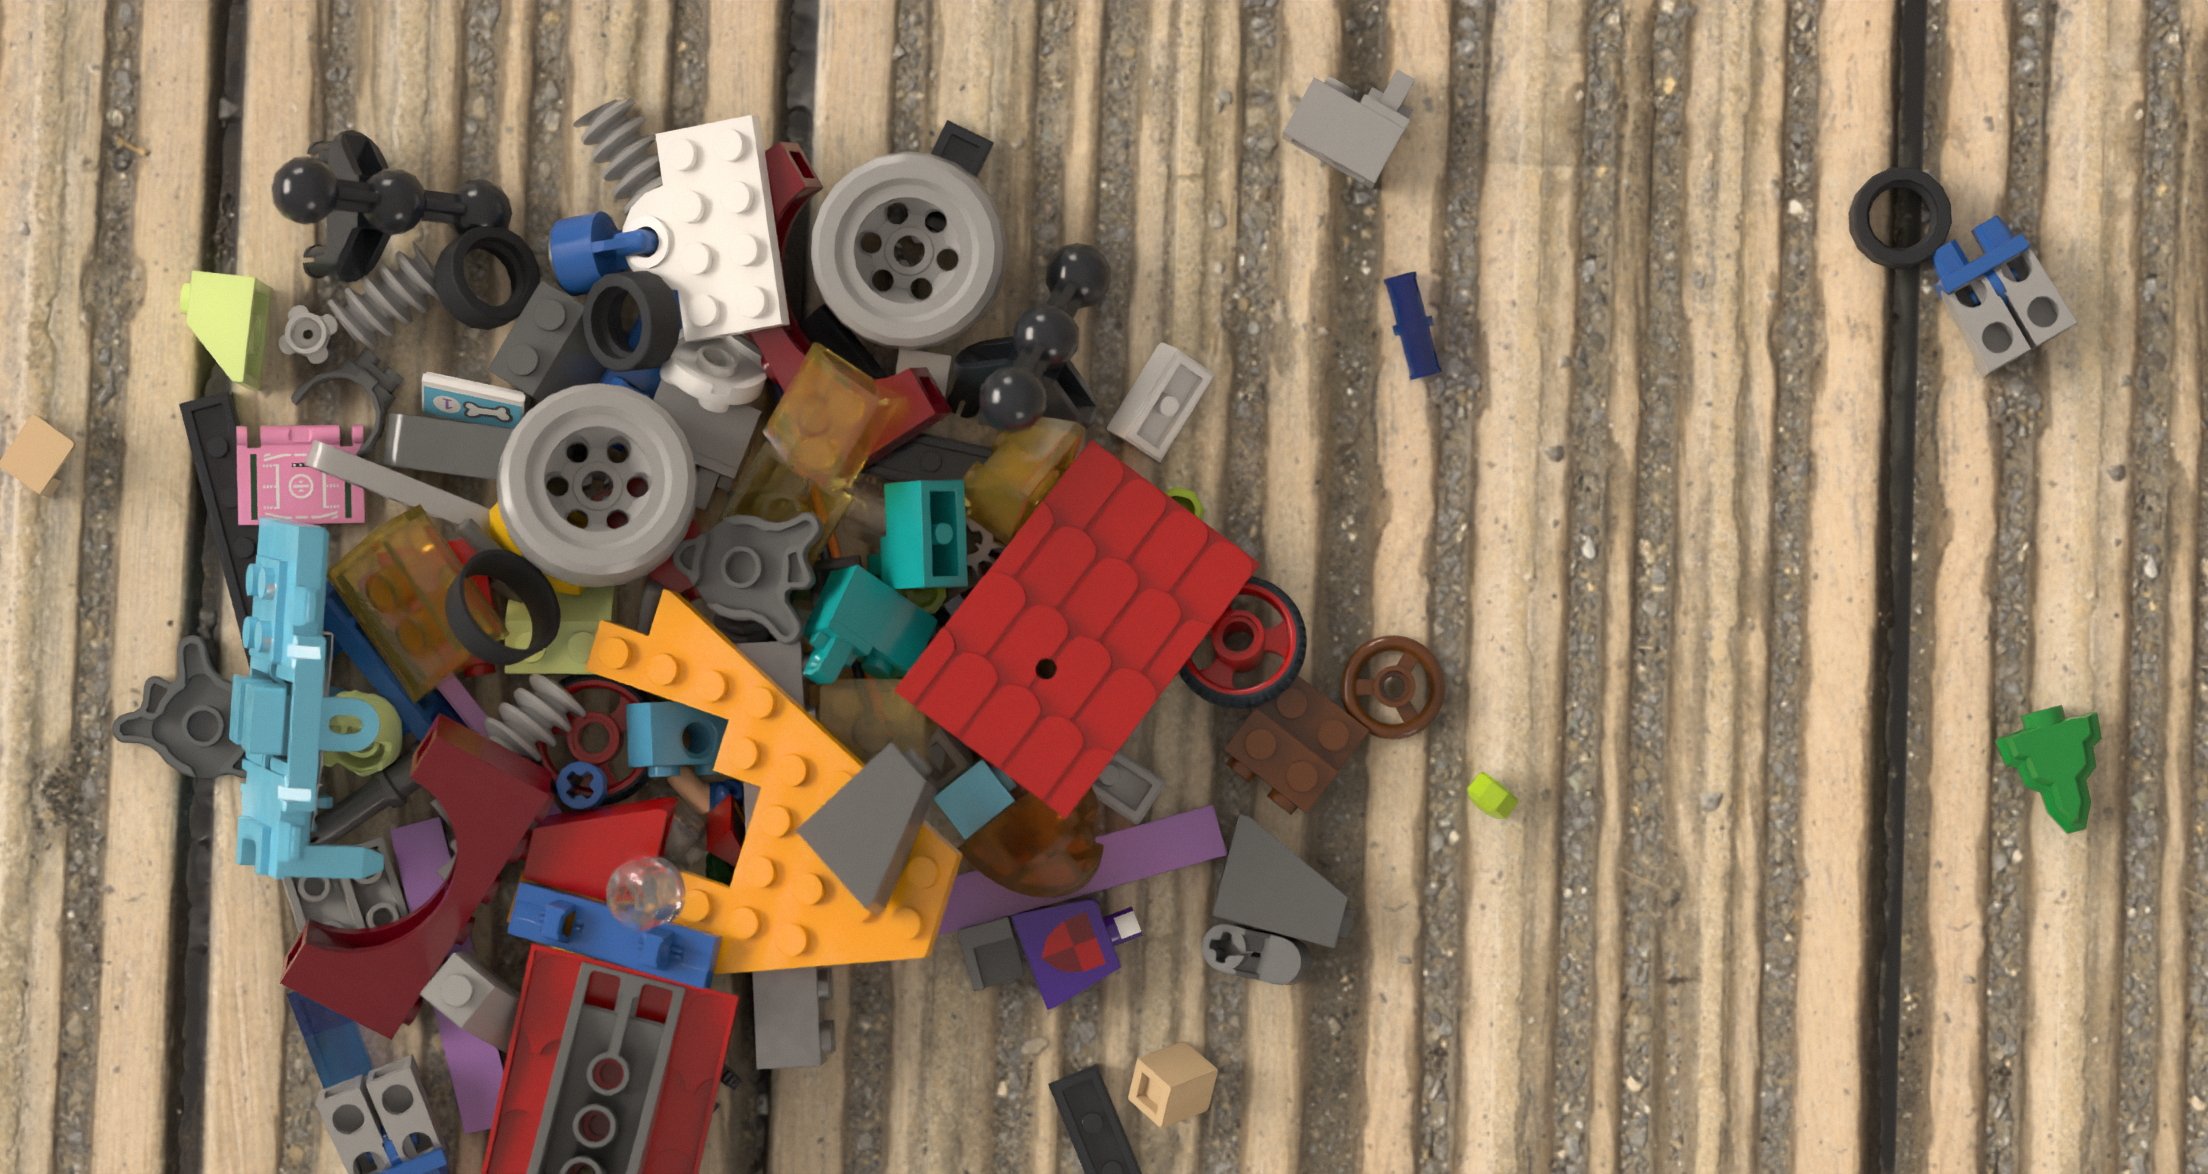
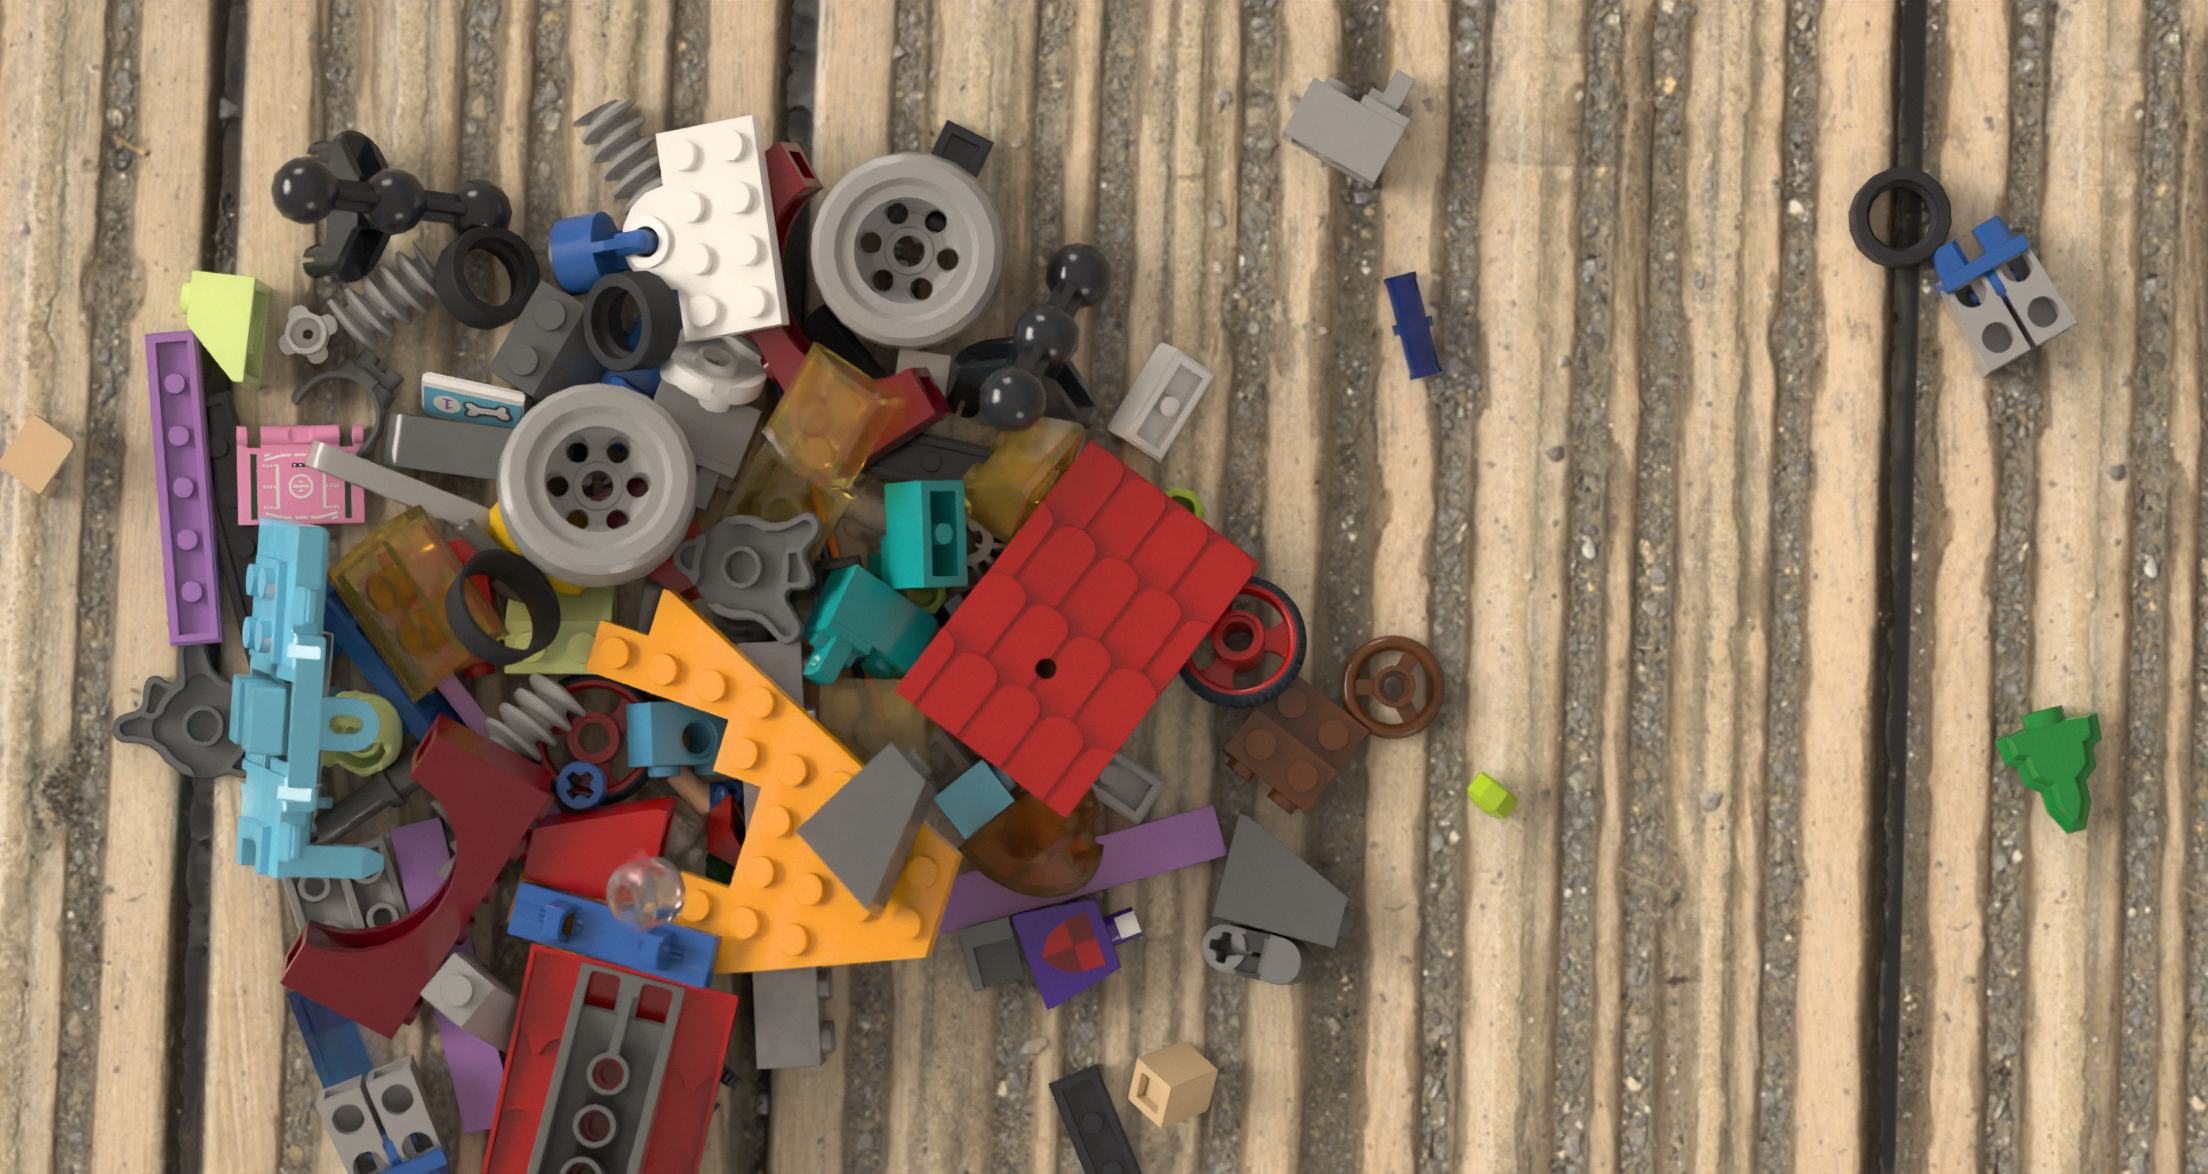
(184, 488): none -> medium lavender tile

